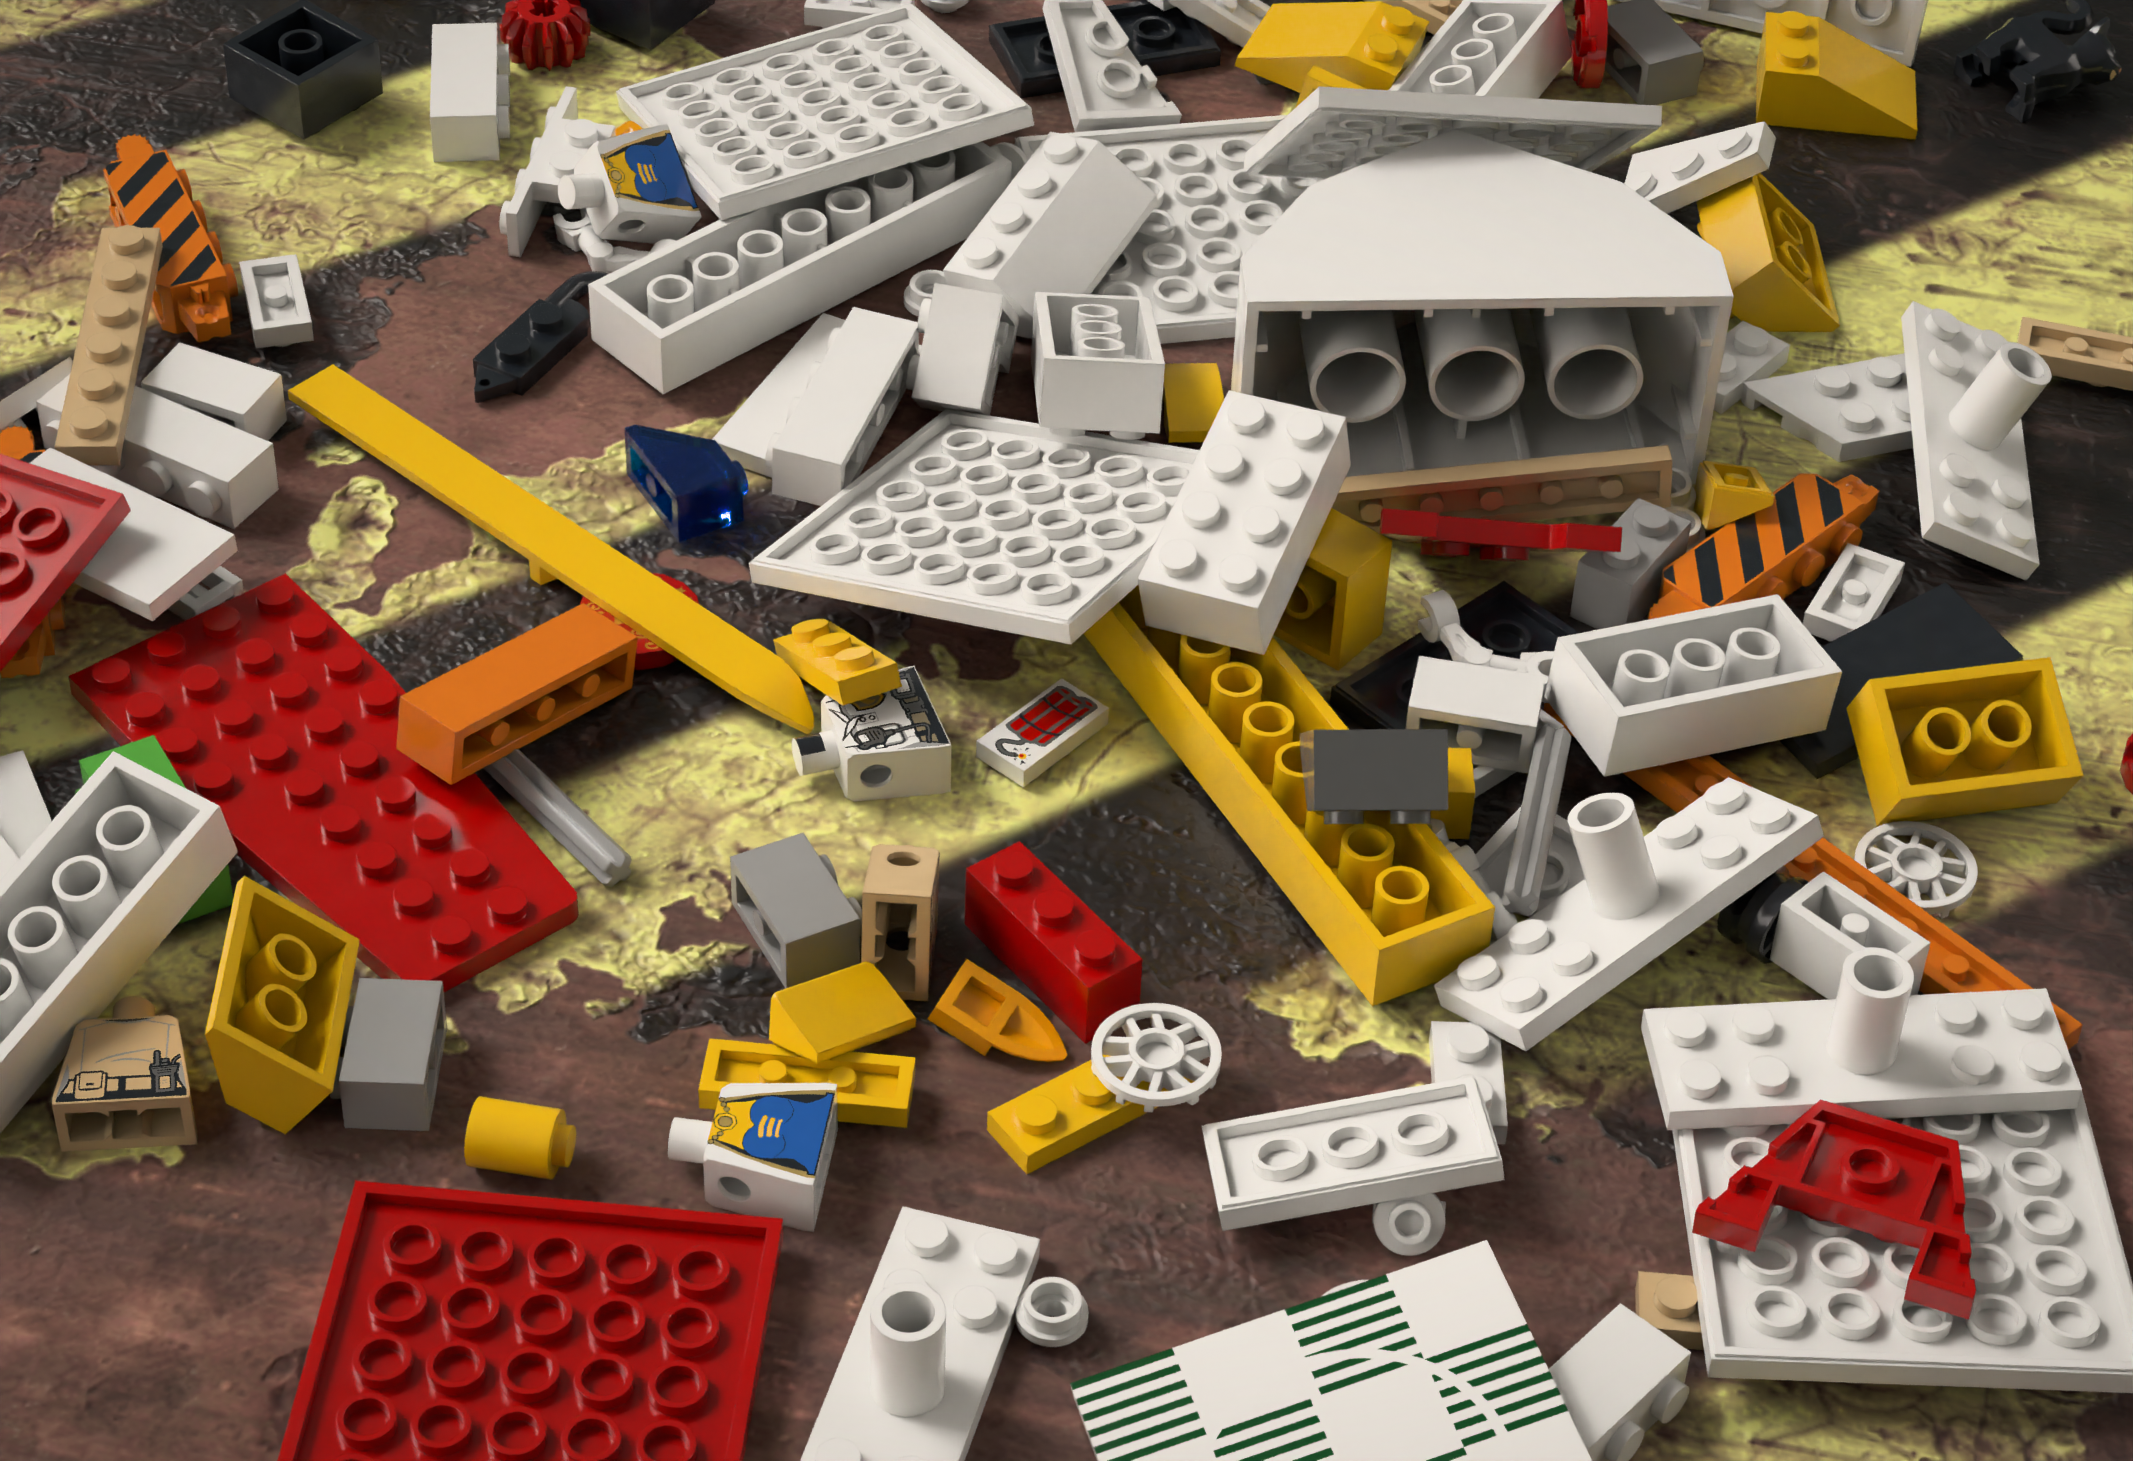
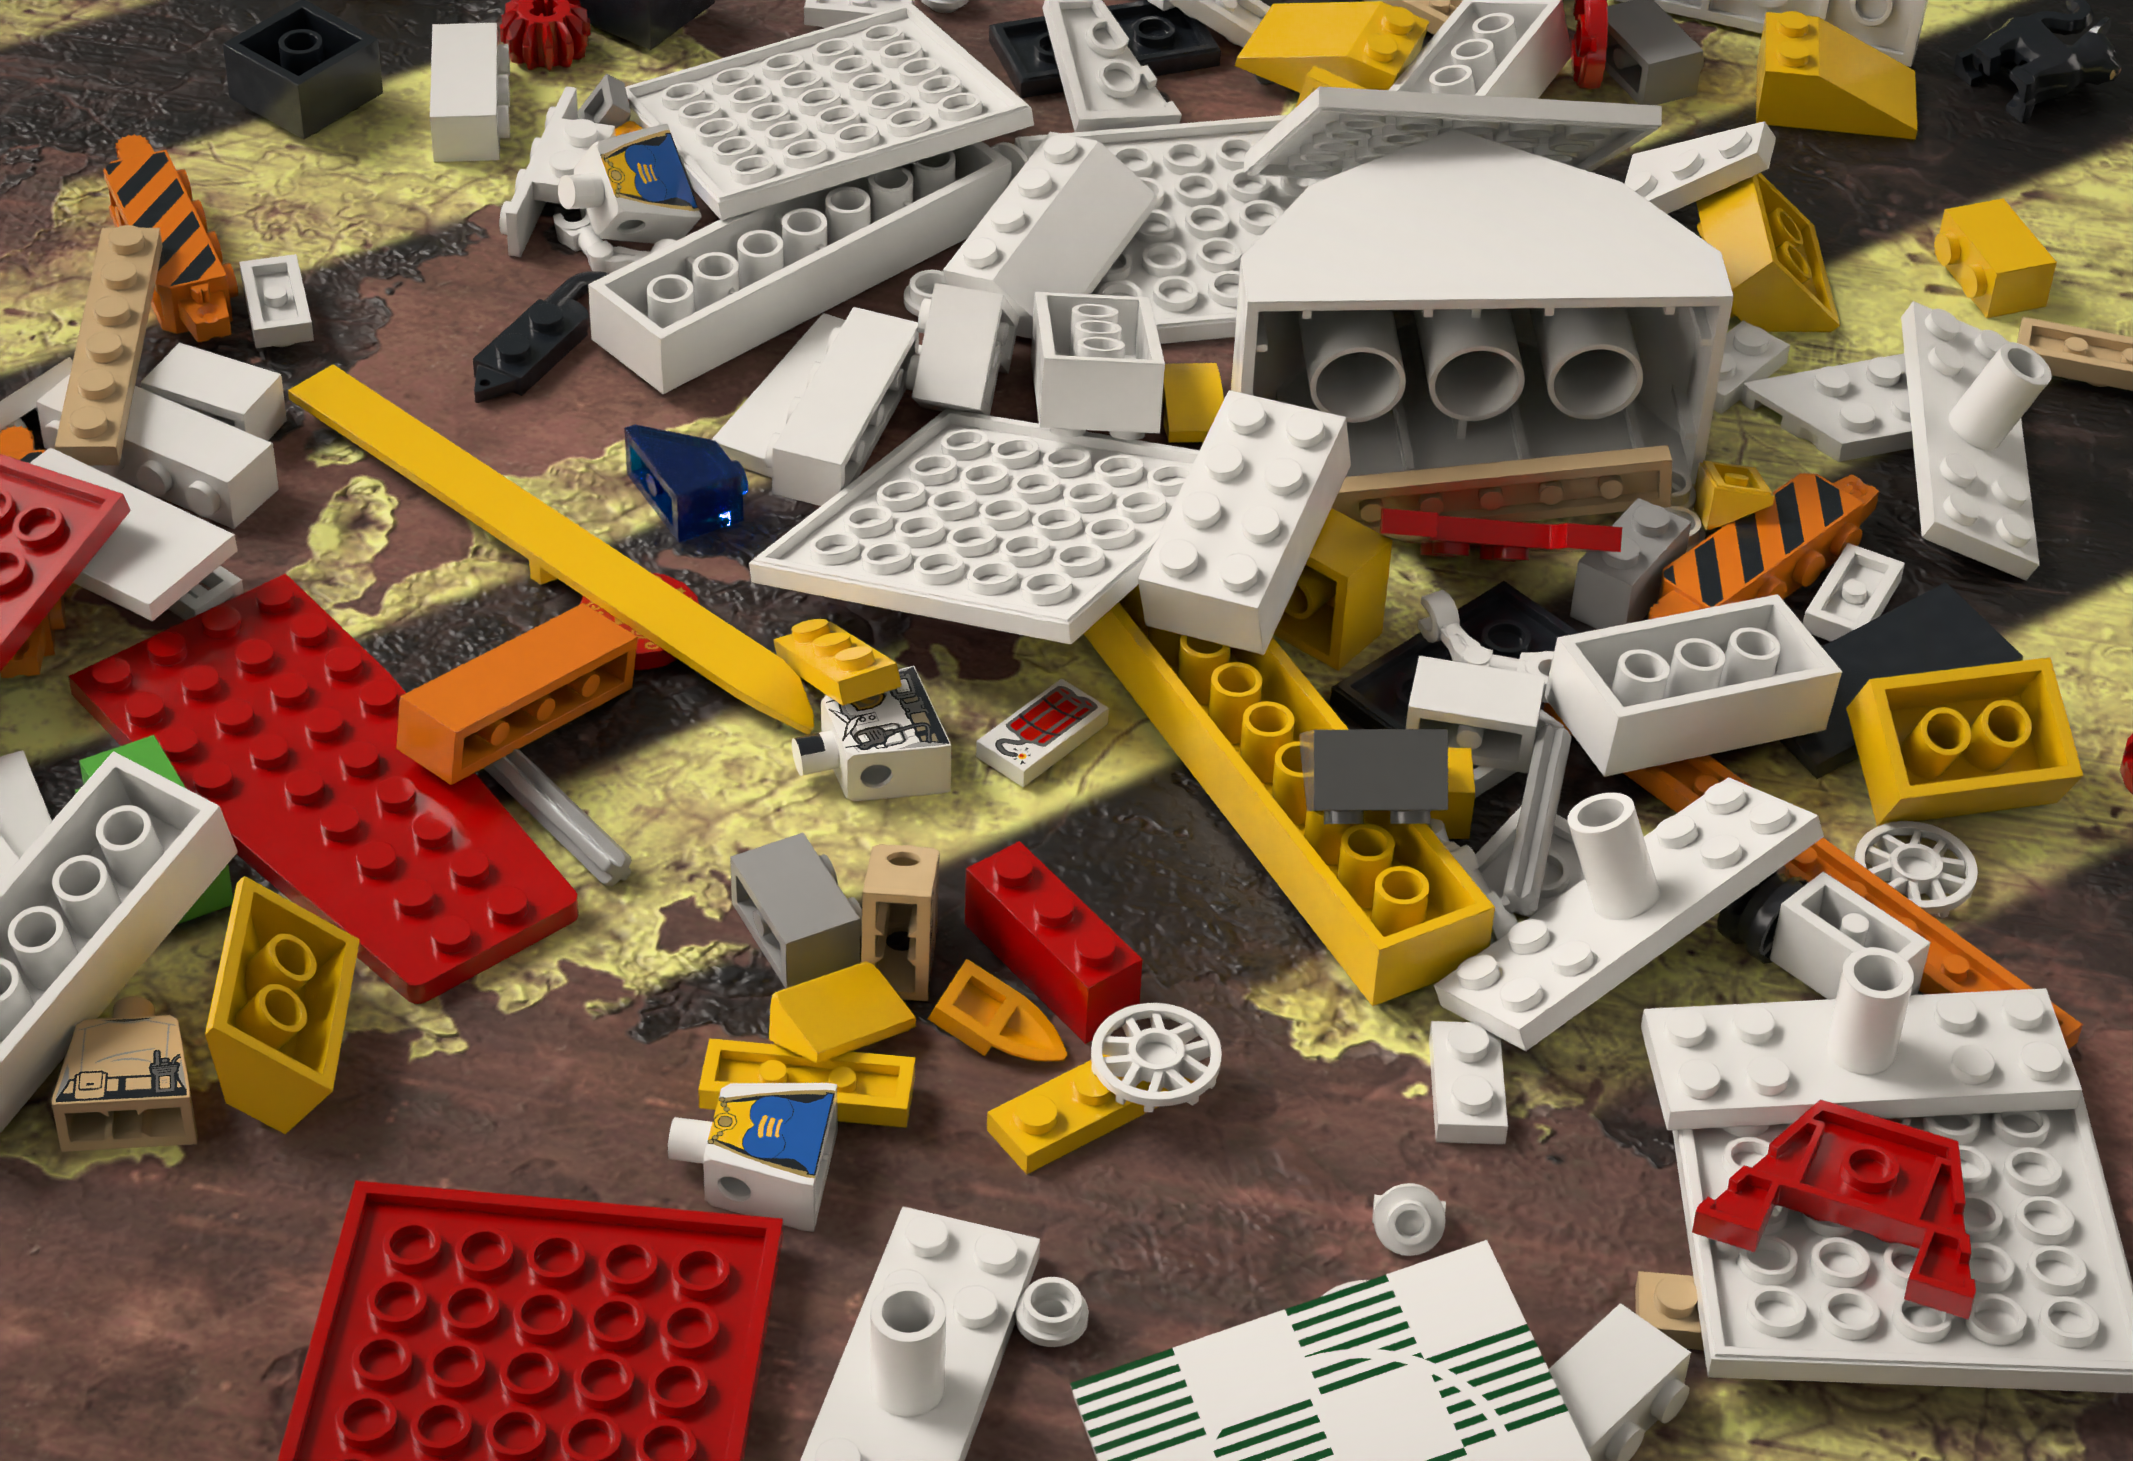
(391, 1054): light grey brick -> none
(518, 1138): yellow brick -> none
(607, 103): none -> light grey plate
(1351, 1153): white tile -> none
(1995, 258): none -> yellow brick

